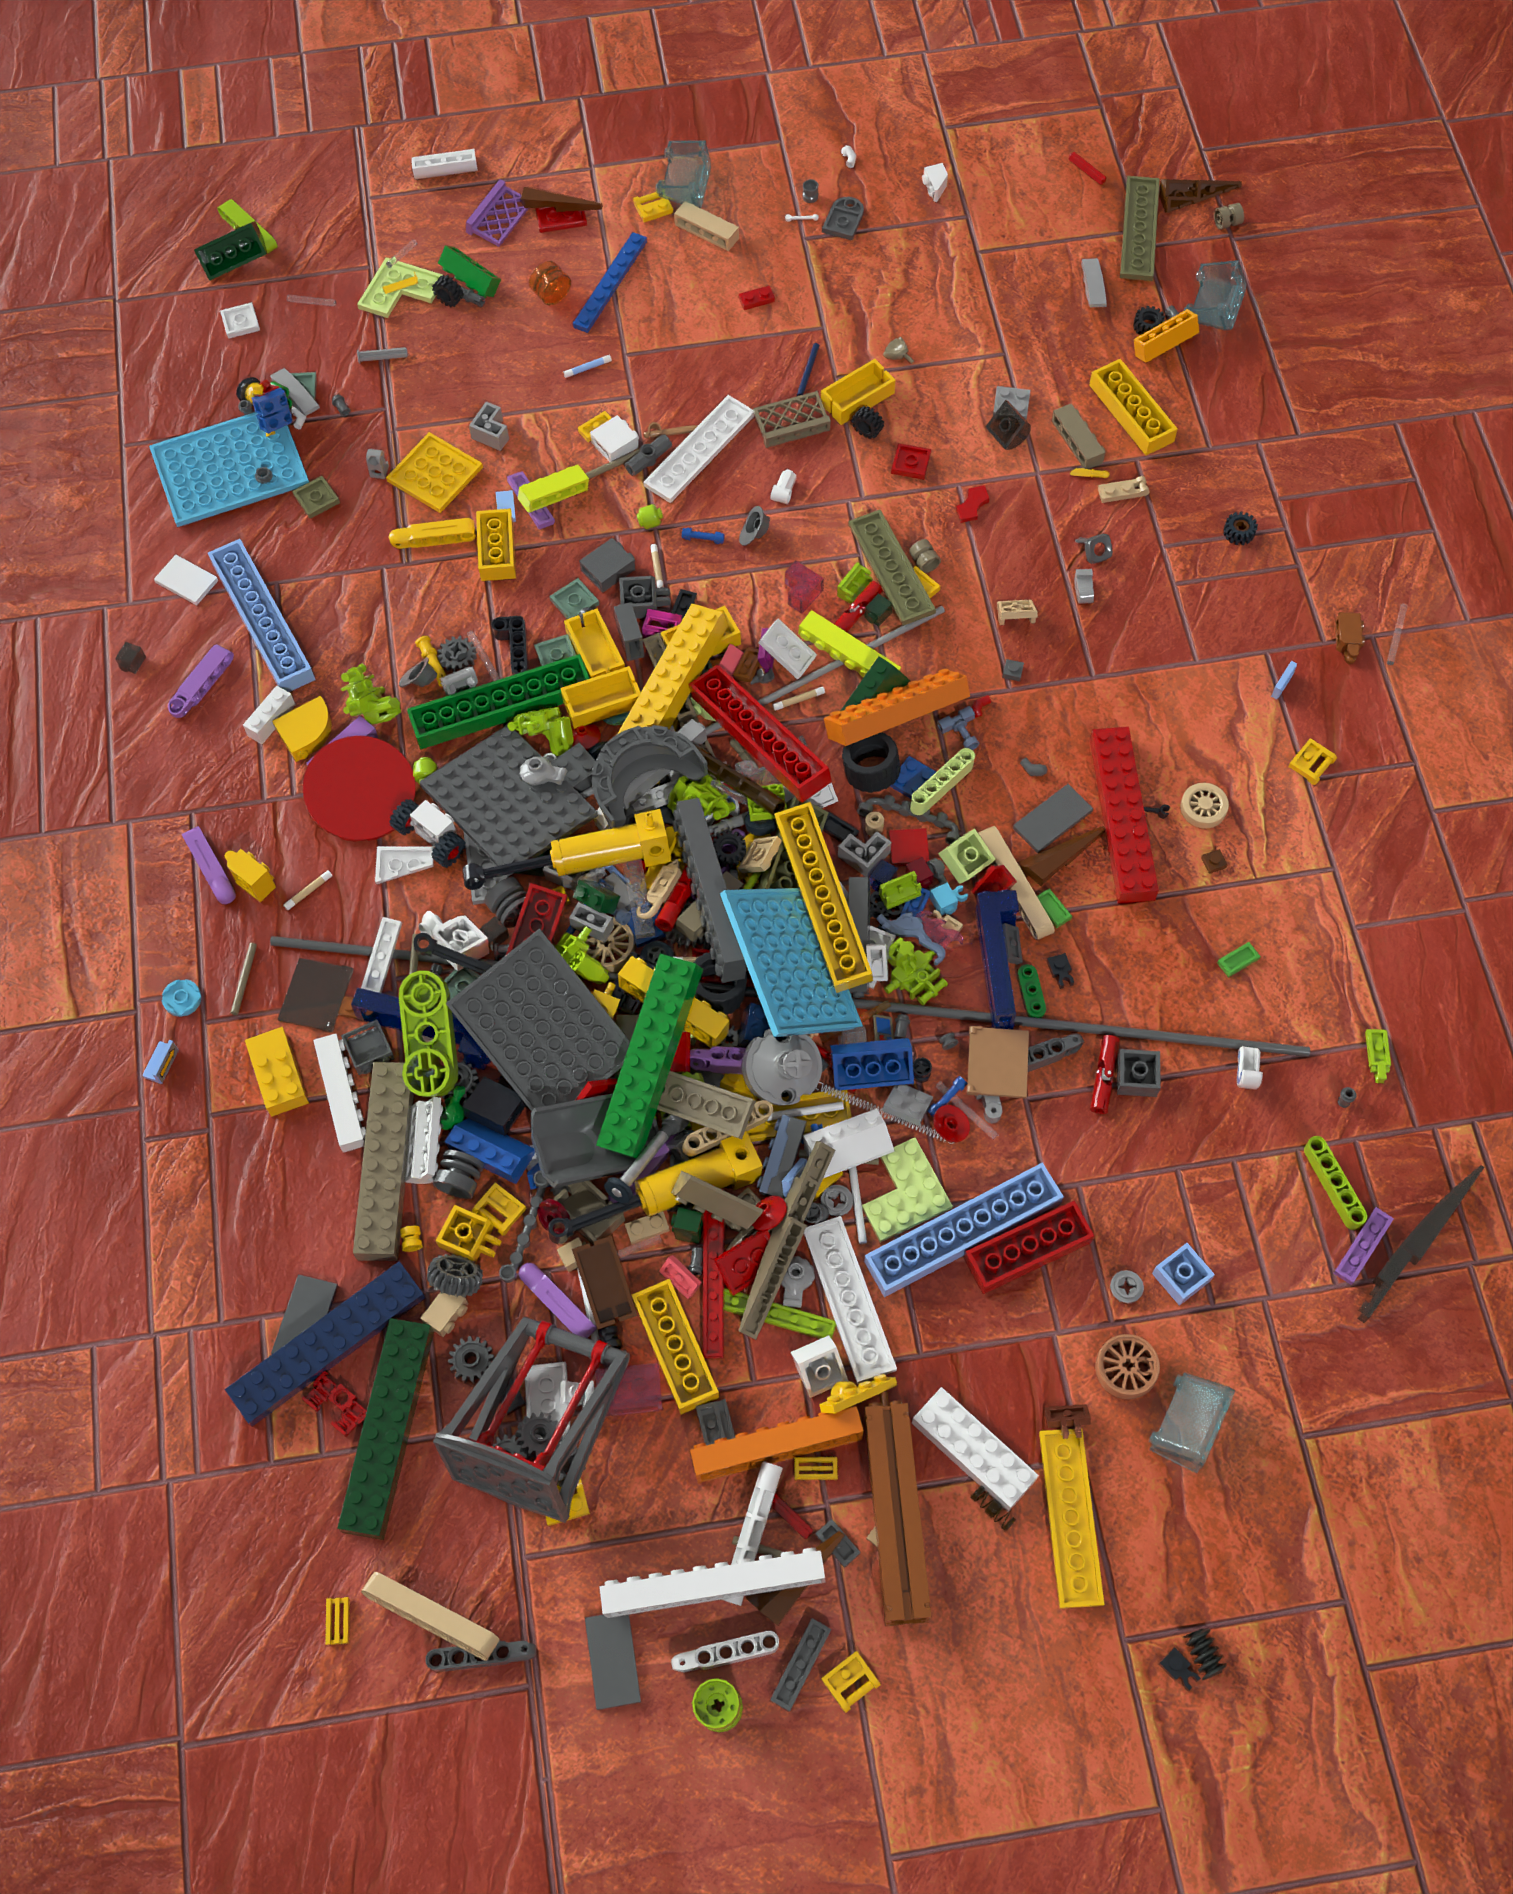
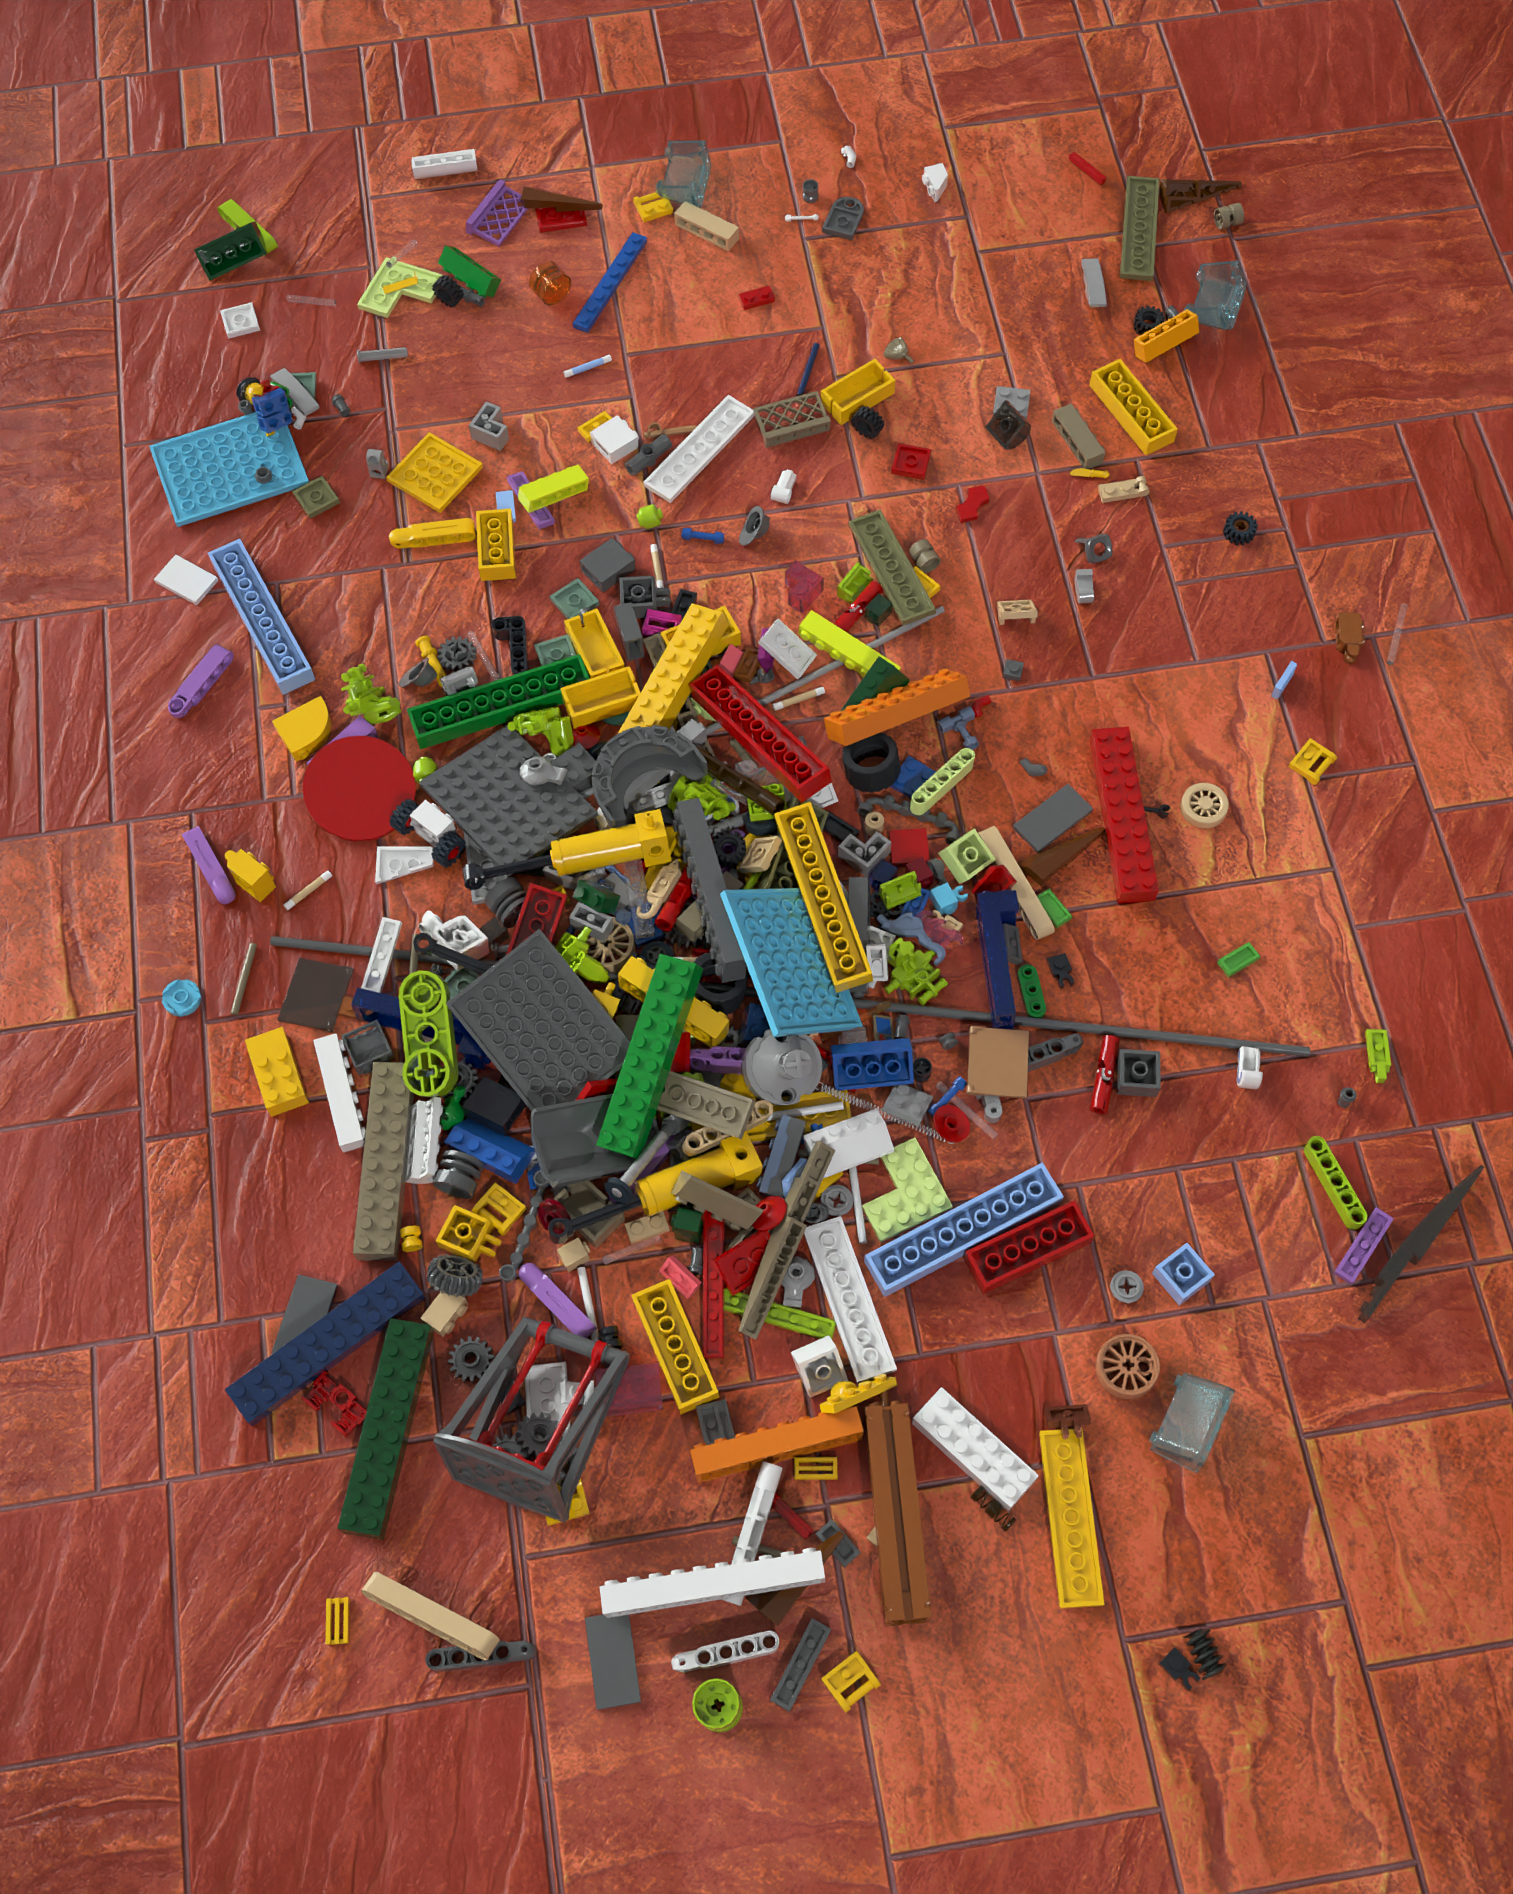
(130, 658): clear smoke brick -> none
(161, 1061): light blue panel -> none
(260, 724): white brick -> none
(604, 1282): reddish brown piece -> none
(611, 465): dark tan piece -> none
(1214, 861): reddish brown plate -> none

